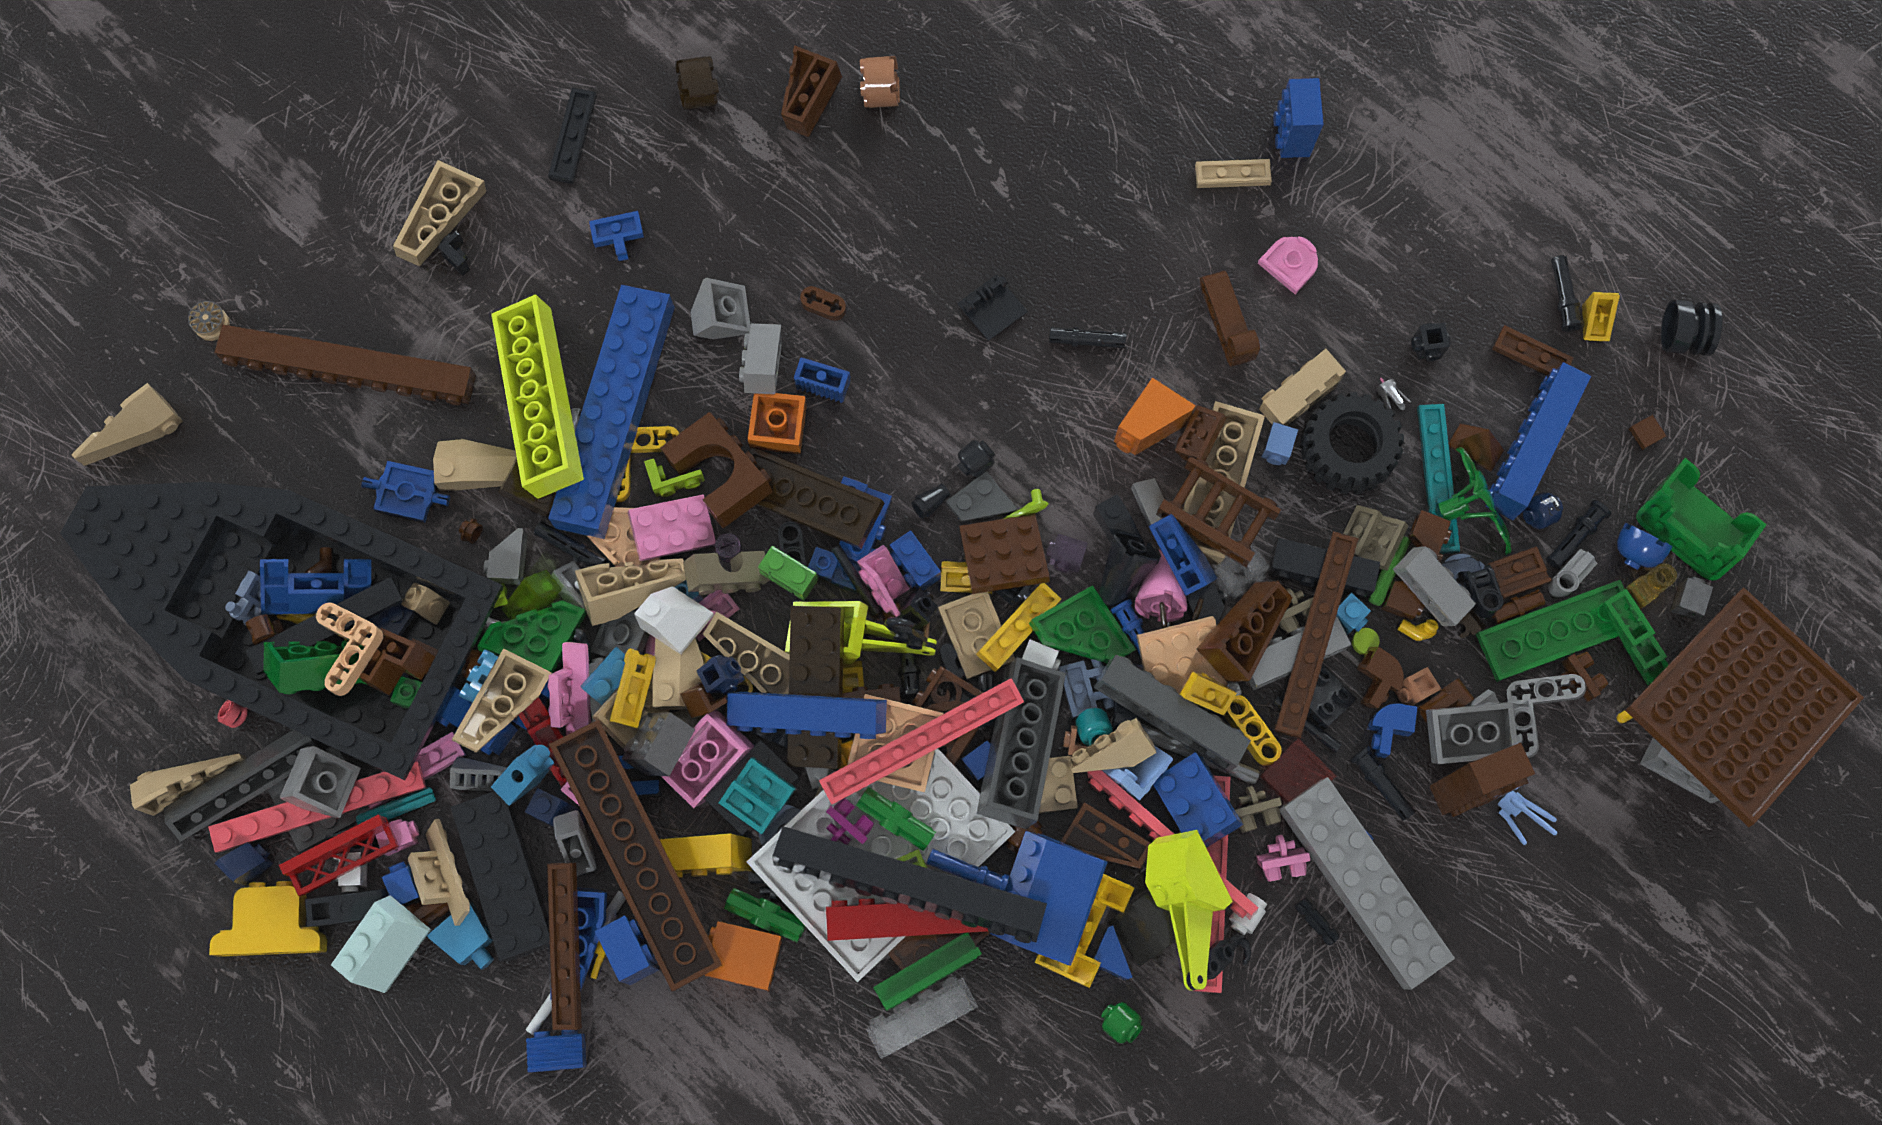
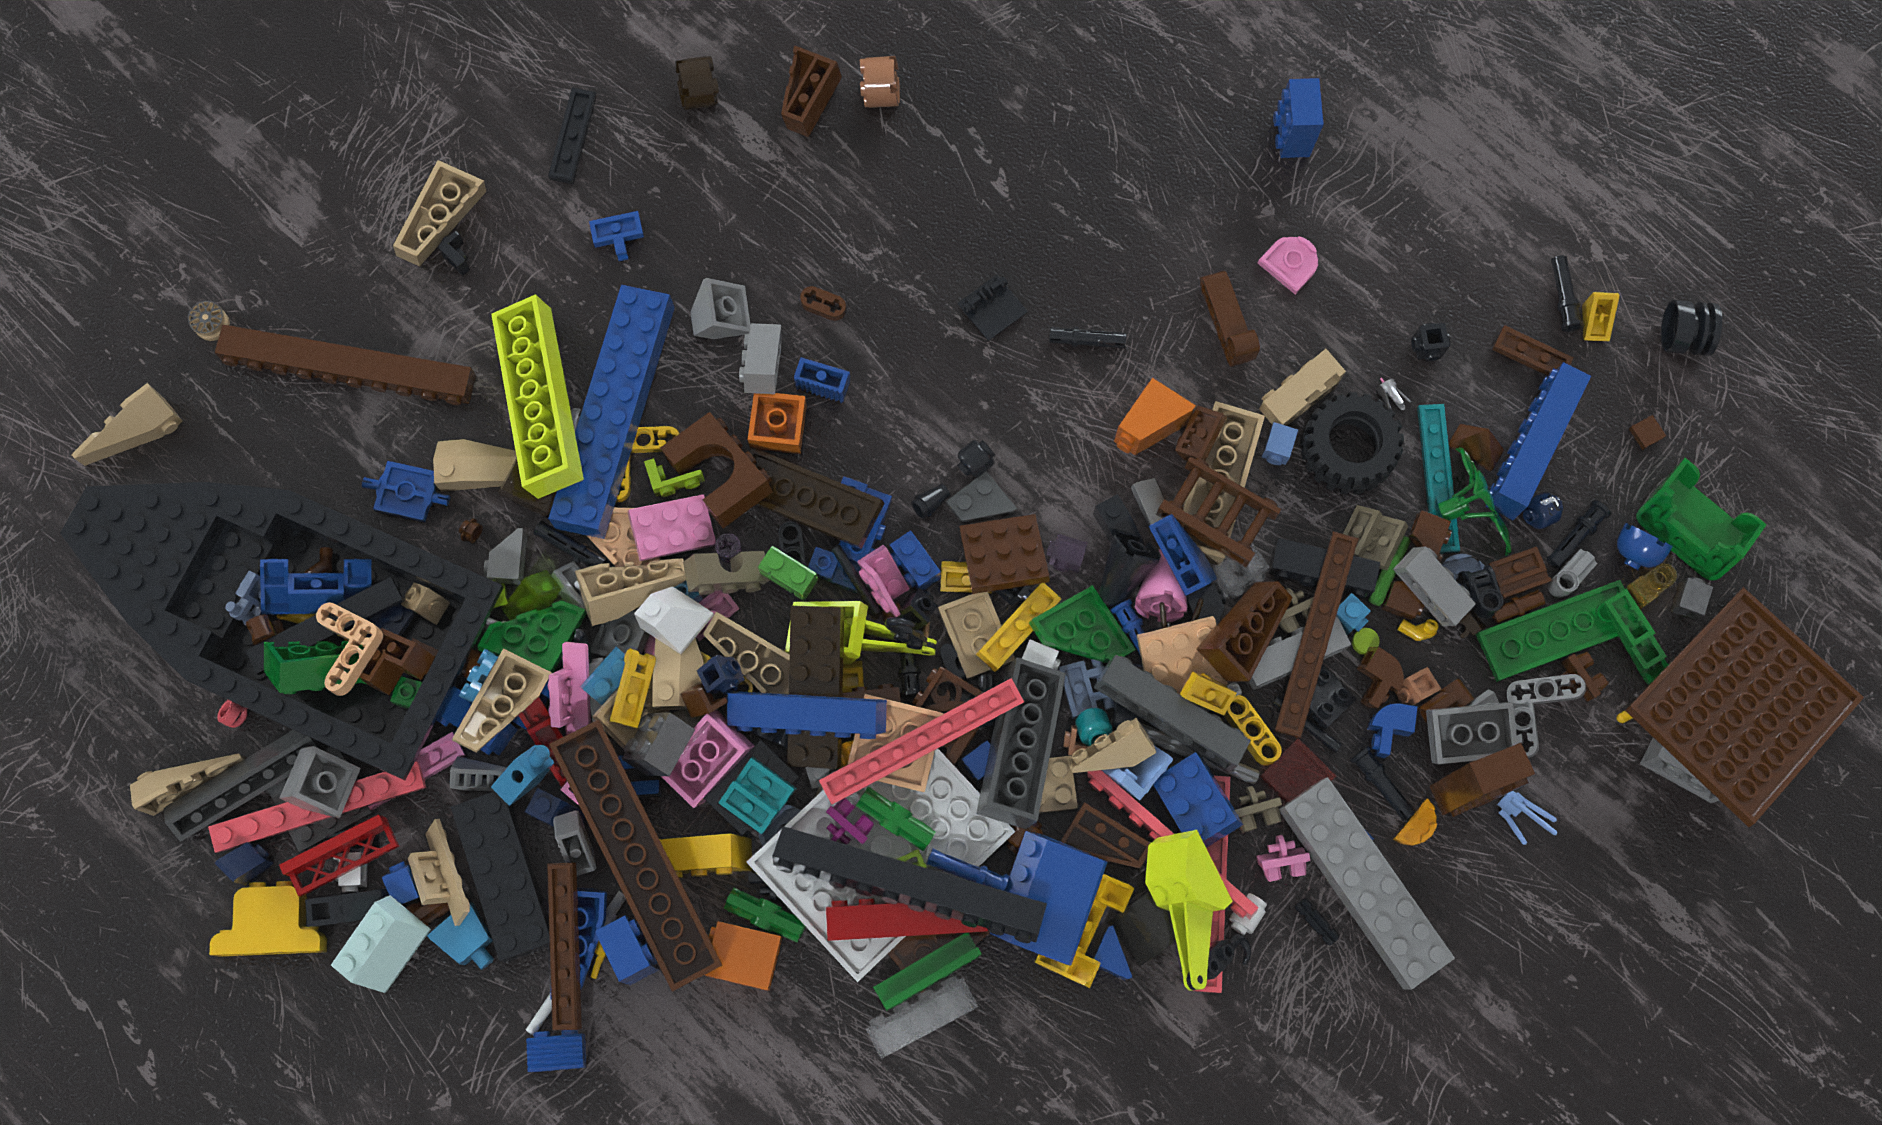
(400, 805): teal axle -> none
(404, 832): bright pink brick -> none
(1031, 508): lime bar -> none
(1121, 1022): green head -> none
(1233, 173): tan tile -> none
(1419, 826): none -> light orange tile

